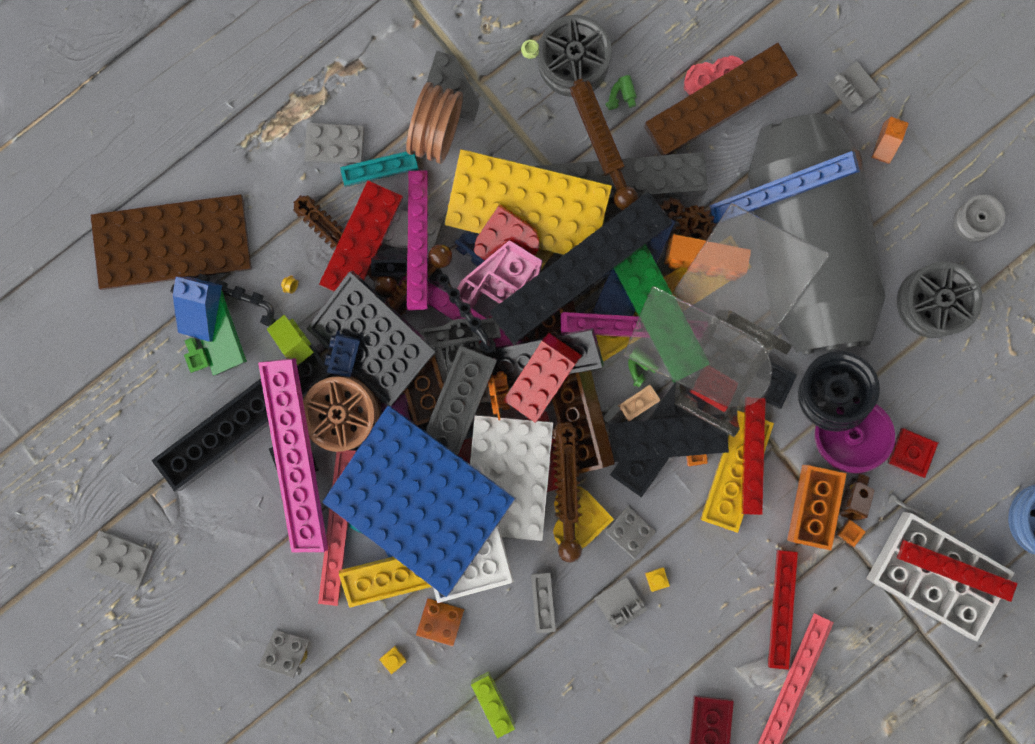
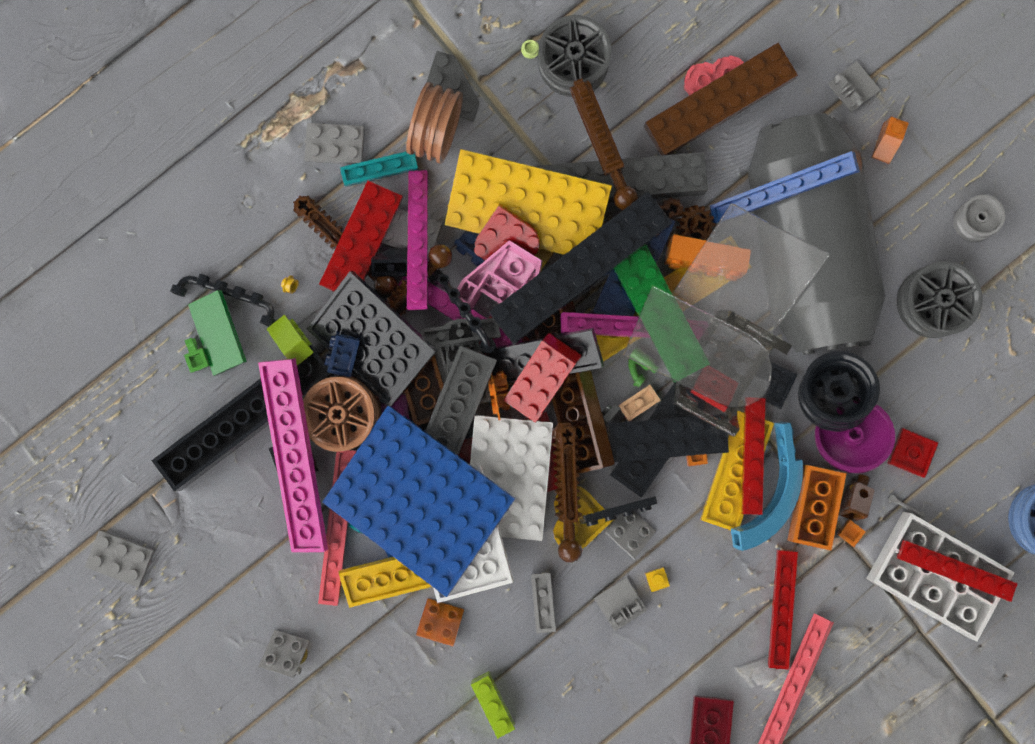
(170, 242): reddish brown plate -> none
(196, 307): blue slope -> none
(393, 660): yellow plate -> none
(610, 514): none -> black plate
(628, 92): bright green plant -> none
(784, 497): none -> dark azure arch

